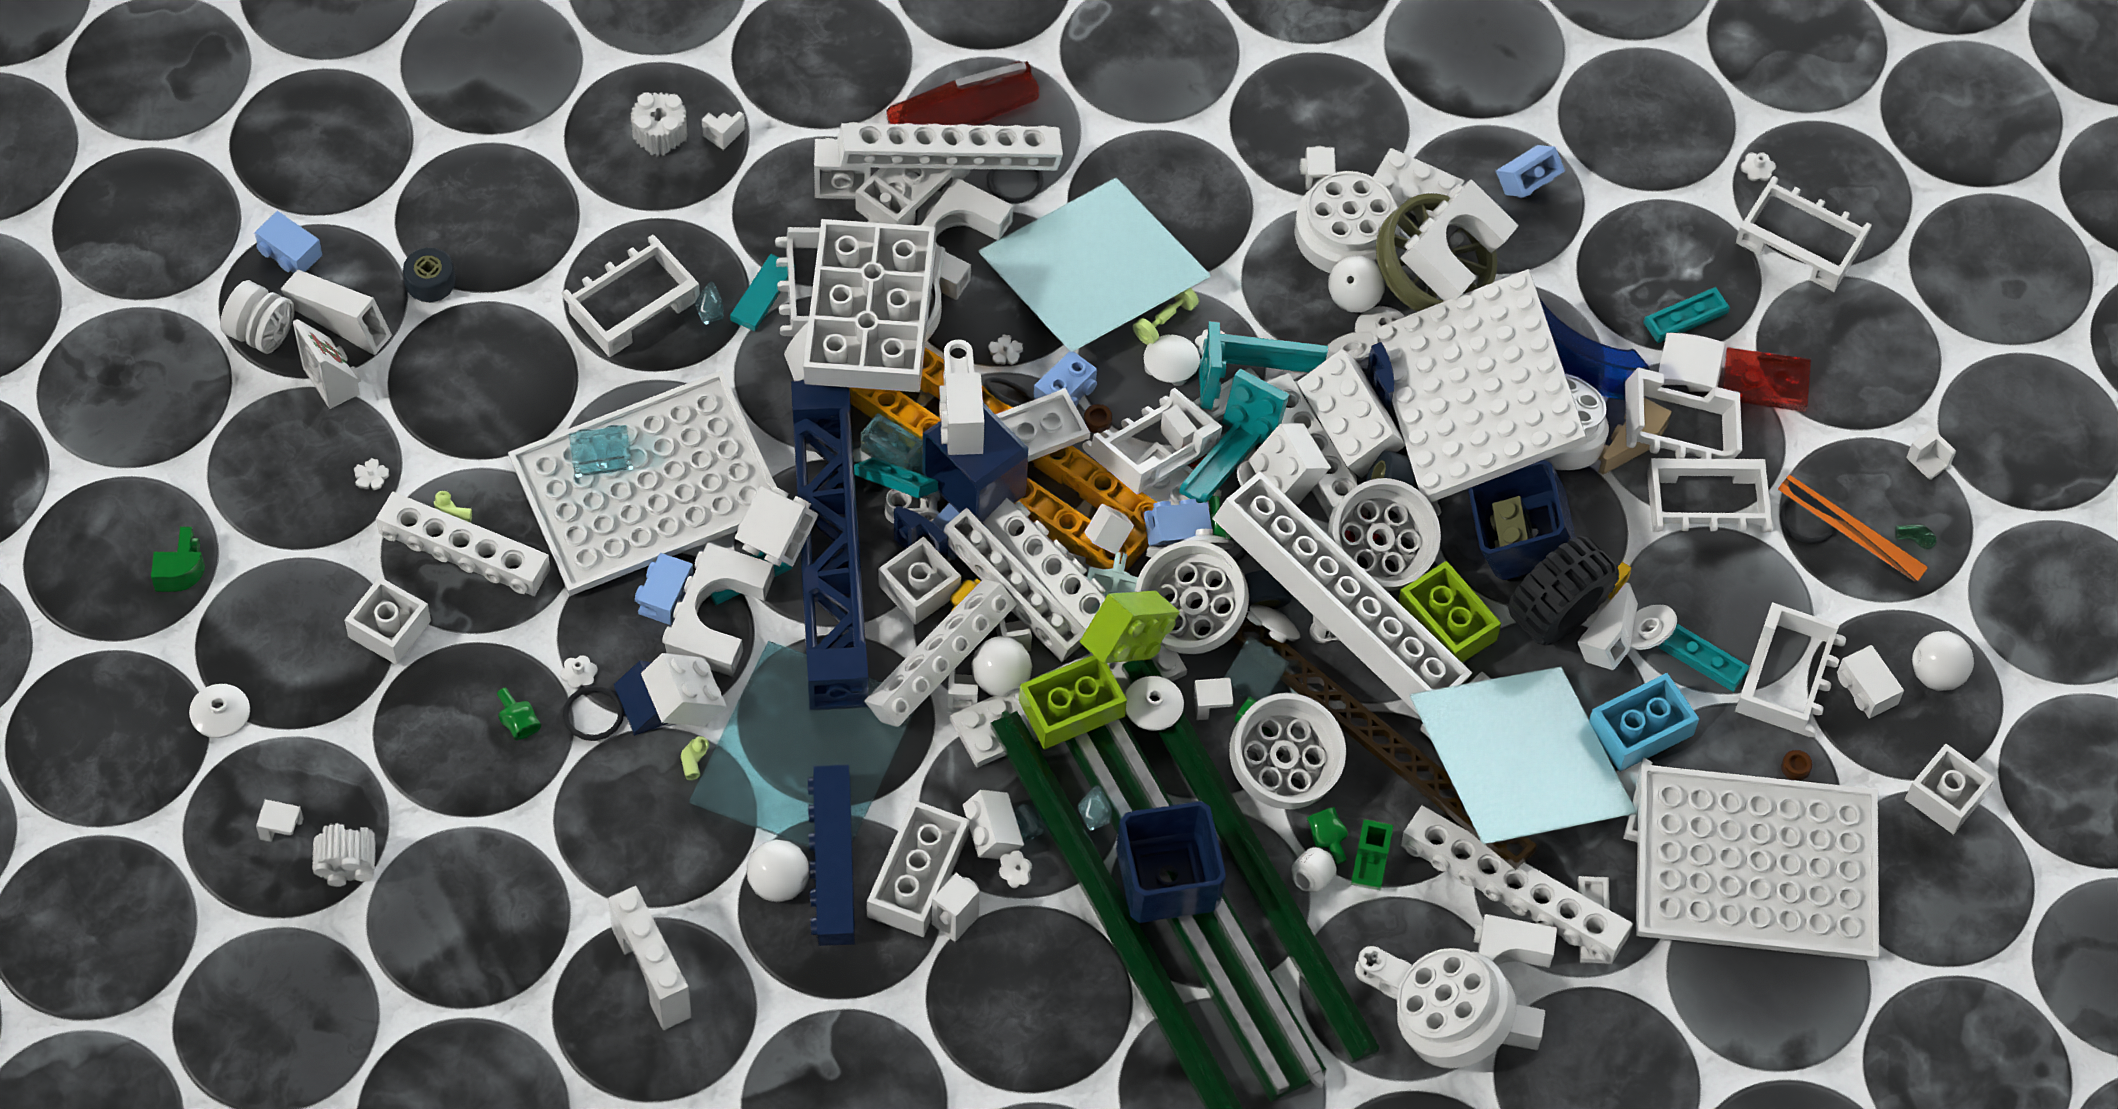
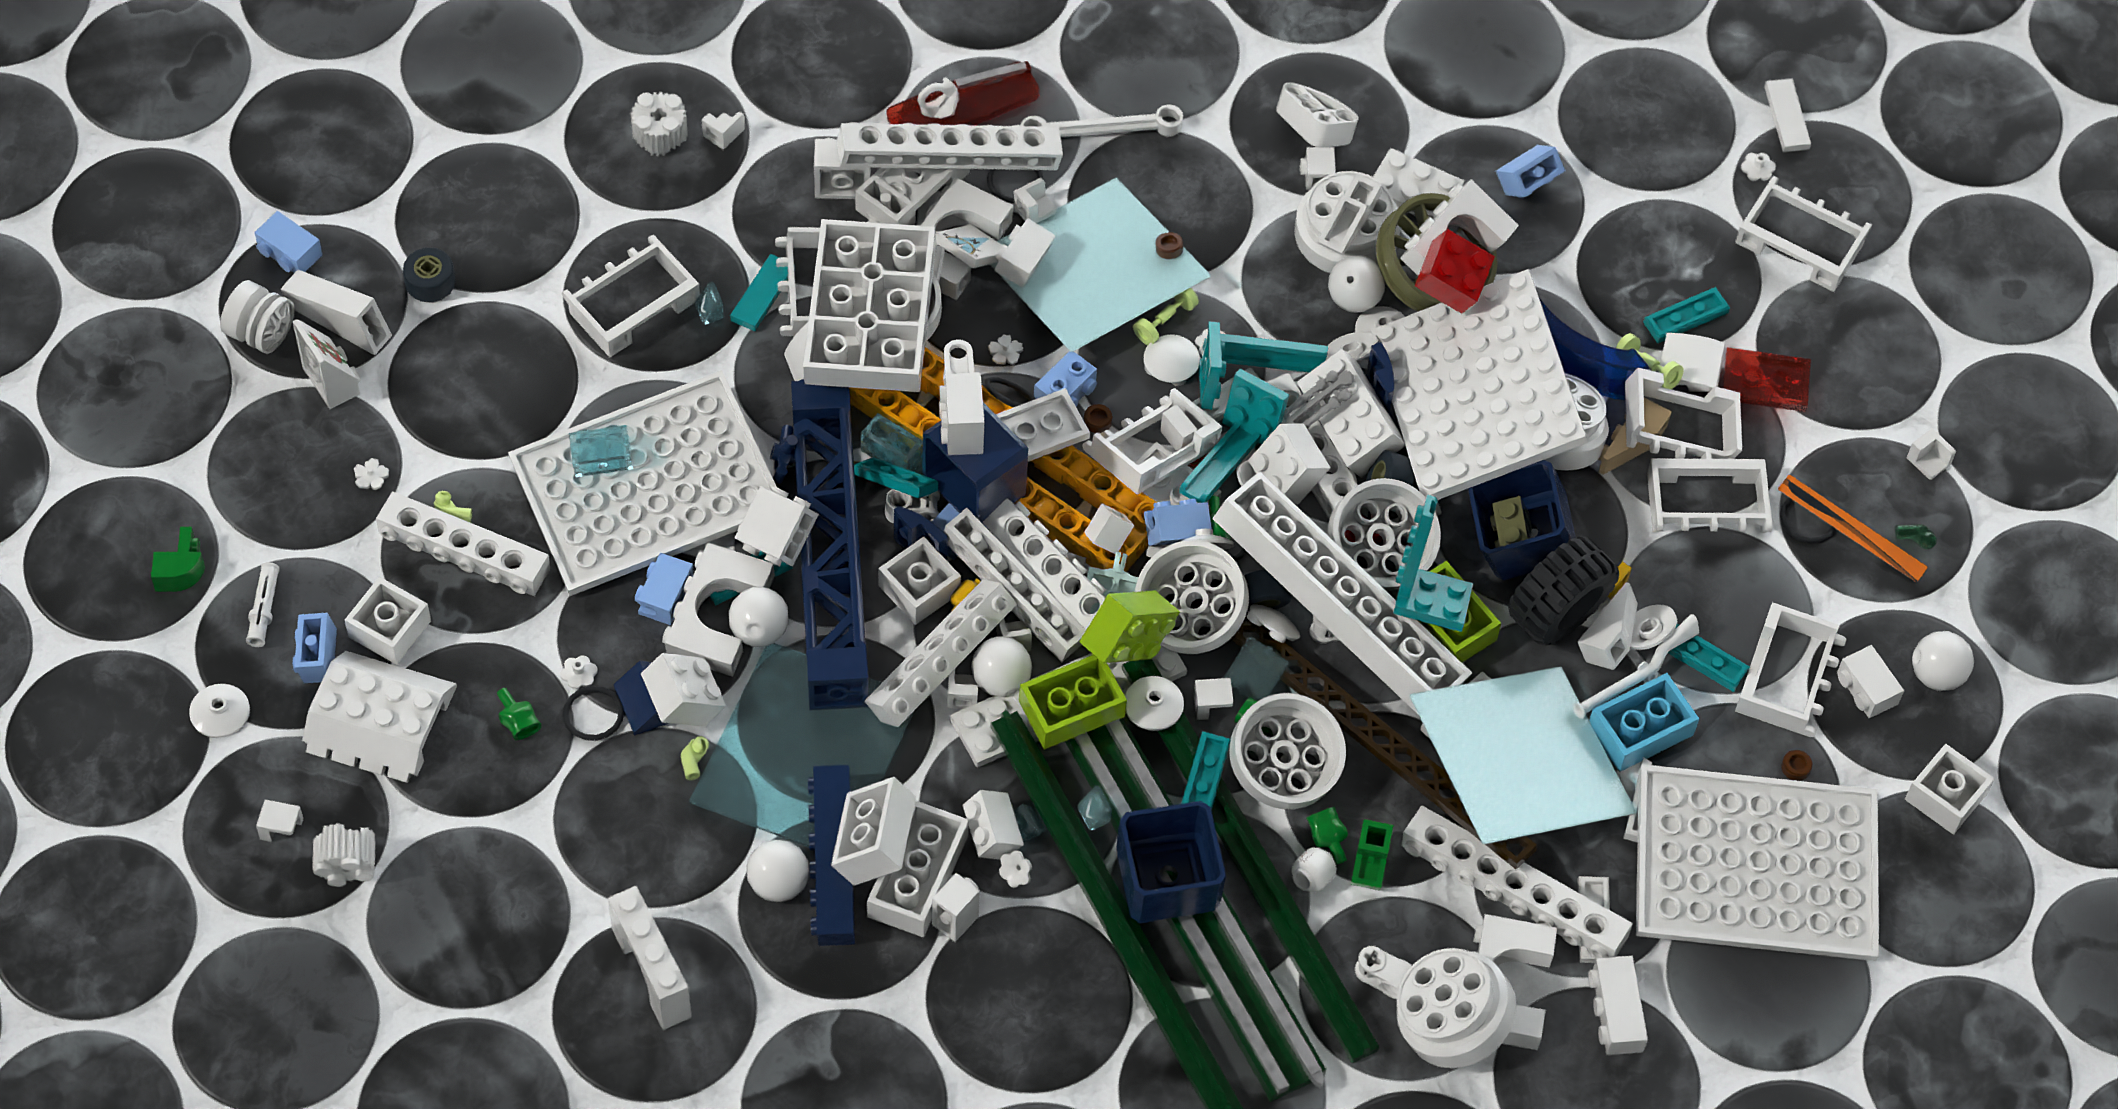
(262, 605): none -> white pin
(314, 646): none -> light blue brick
(375, 715): none -> white slope
(758, 616): none -> white piece
(783, 453): none -> dark blue piece
(873, 831): none -> white brick
(942, 106): none -> white piece
(969, 245): none -> white tile
(1024, 253): none -> white brick
(1033, 203): none -> white panel
(1116, 124): none -> white piece
(1169, 245): none -> reddish brown tile
(1207, 769): none -> teal tile
(1316, 116): none -> white beam
(1325, 385): none -> light grey piece
(1350, 214): none -> white slope
(1426, 594): none -> teal bracket
(1454, 271): none -> red brick
(1618, 1005): none -> white brick
(1672, 371): none -> yellowish green wheel
(1685, 631): none -> white piece
(1787, 115): none -> white tile

